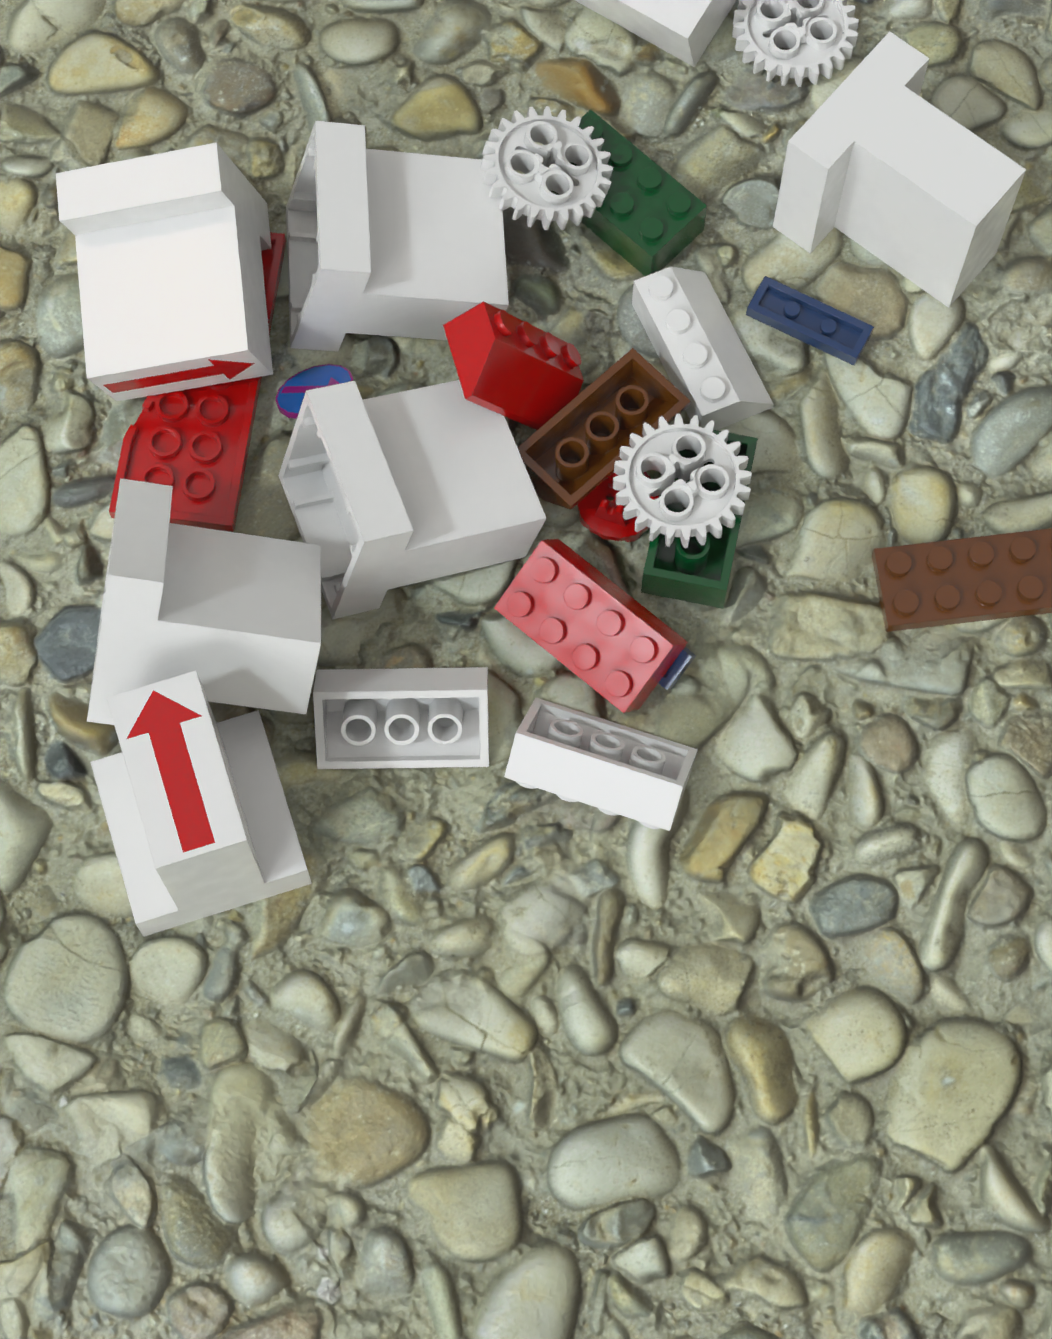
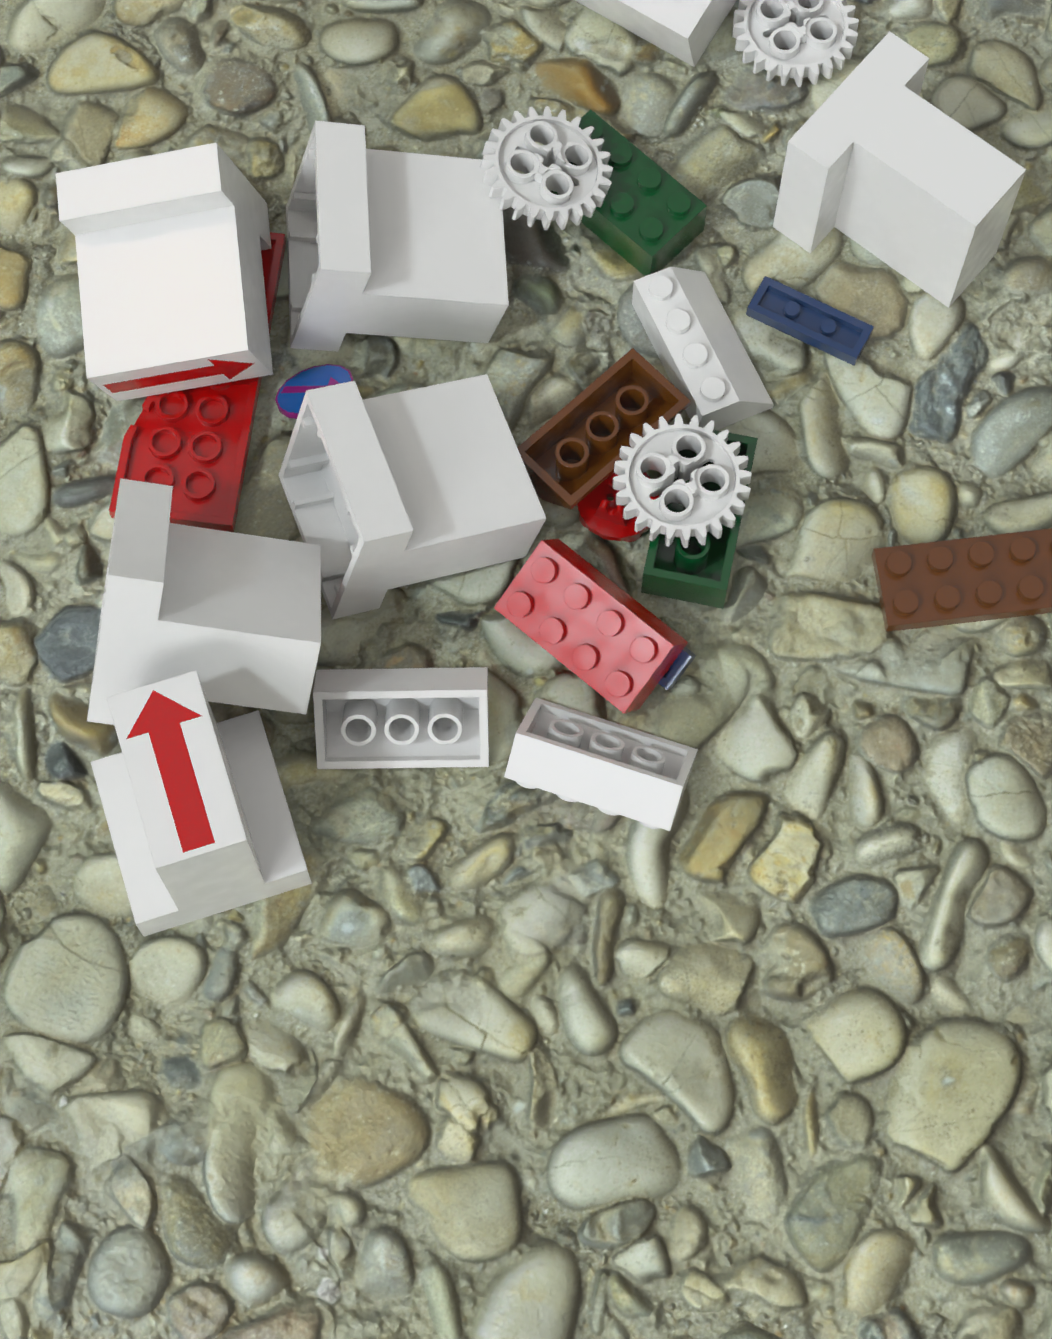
(513, 365): red slope -> none

